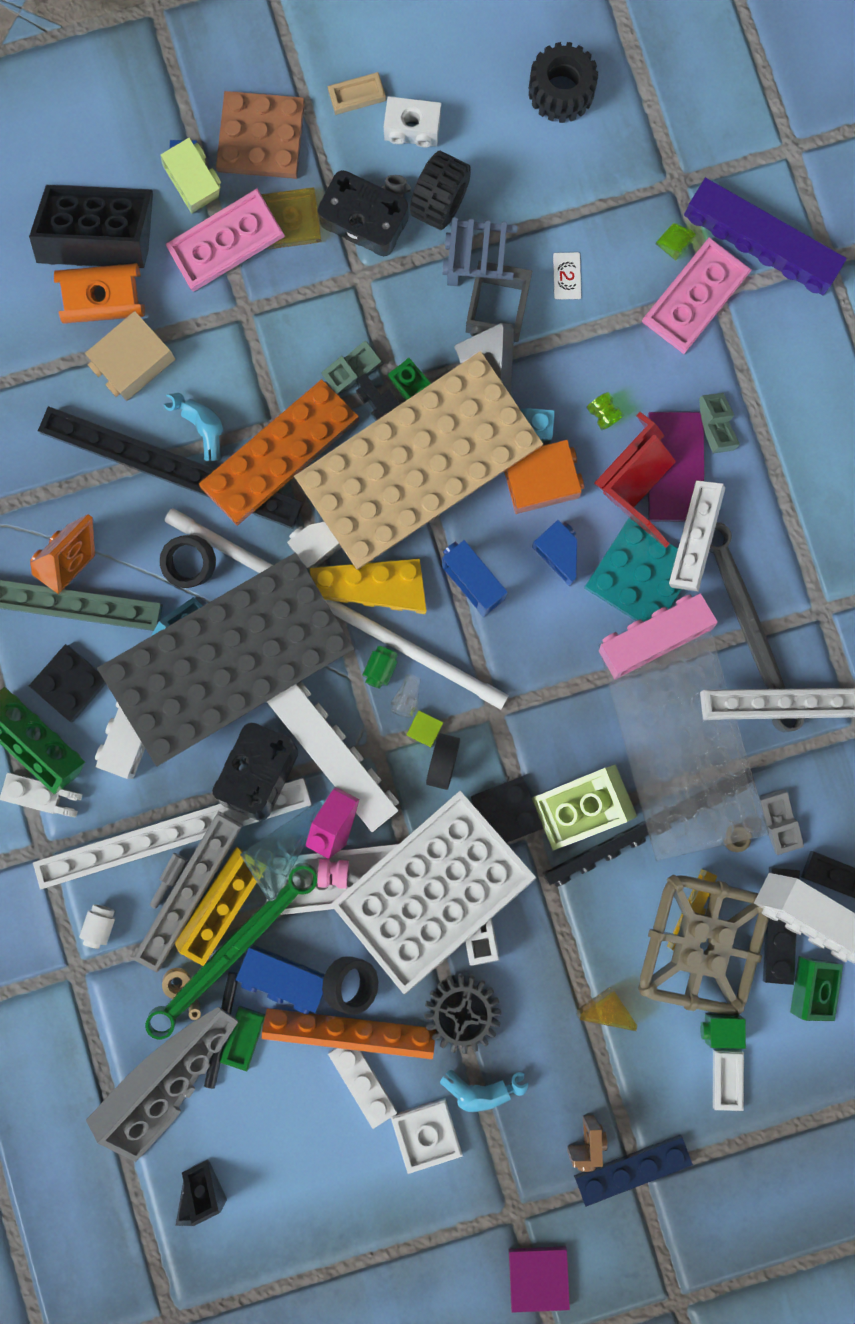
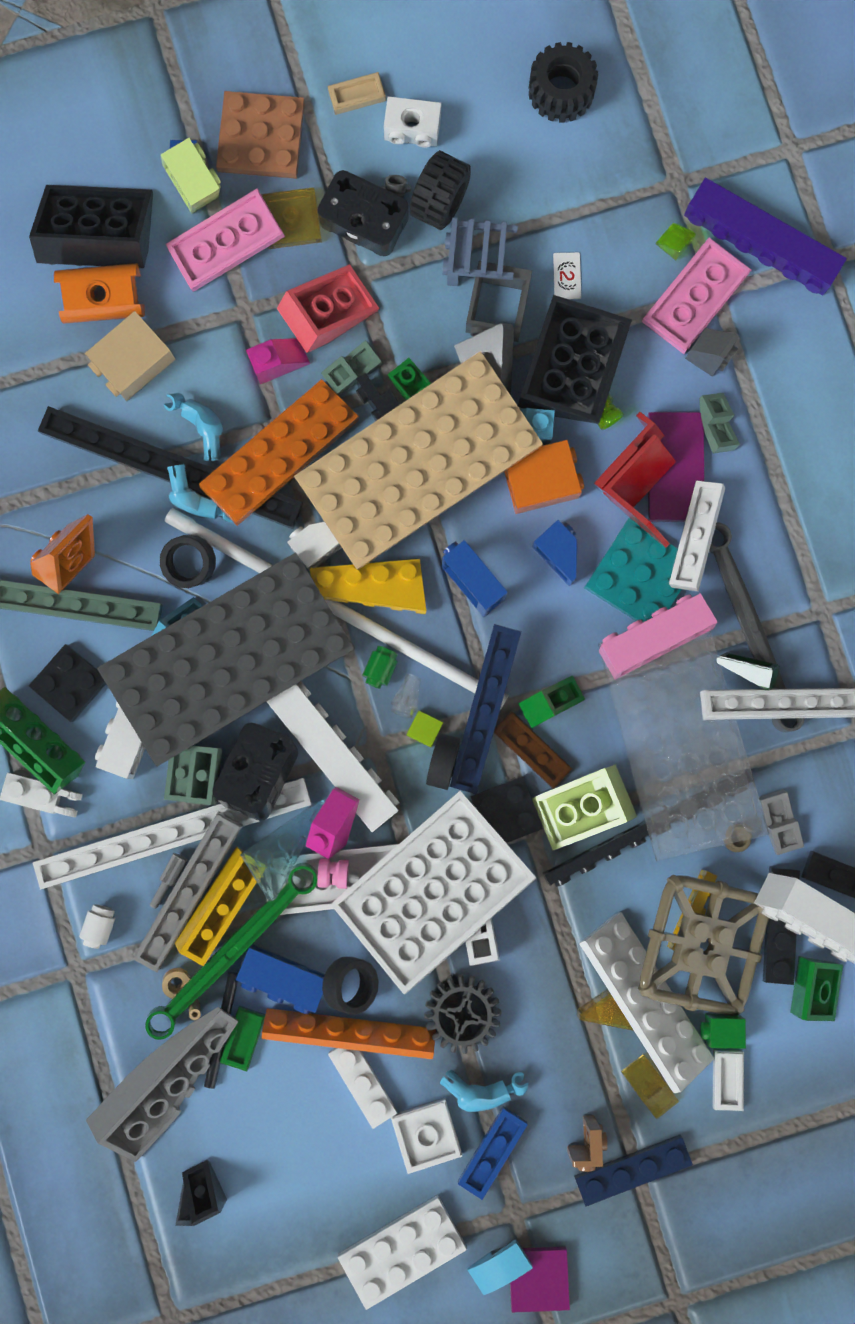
(189, 500): none -> medium azure arm
(193, 775): none -> sand green brick
(277, 358): none -> dark pink slope
(326, 307): none -> coral slope
(402, 1252): none -> white plate
(485, 708): none -> dark blue plate
(492, 1153): none -> blue plate
(500, 1268): none -> medium azure slope
(532, 750): none -> reddish brown tile
(551, 701): none -> green slope
(575, 361): none -> black slope
(650, 1086): none -> clear yellow slope
(659, 1025): none -> white plate
(713, 350): none -> dark grey slope
(757, 671): none -> slope

